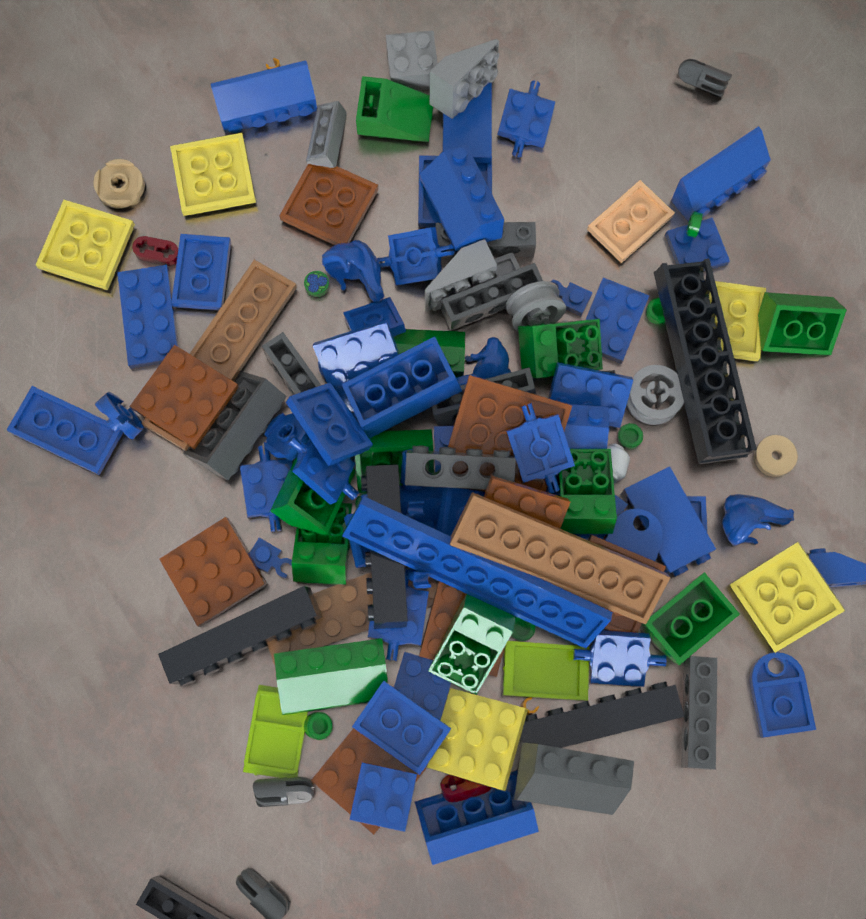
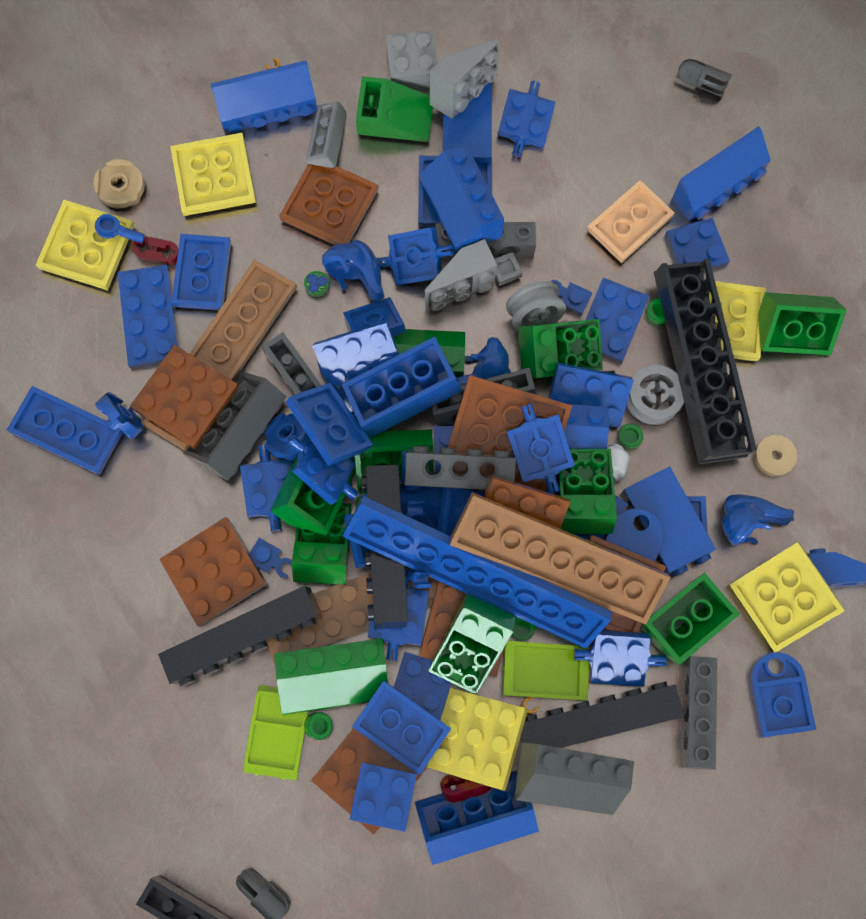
(109, 226): none -> blue plate
(282, 791): dark grey arm -> none
(486, 297): dark grey brick -> none
(694, 224): green tile -> none

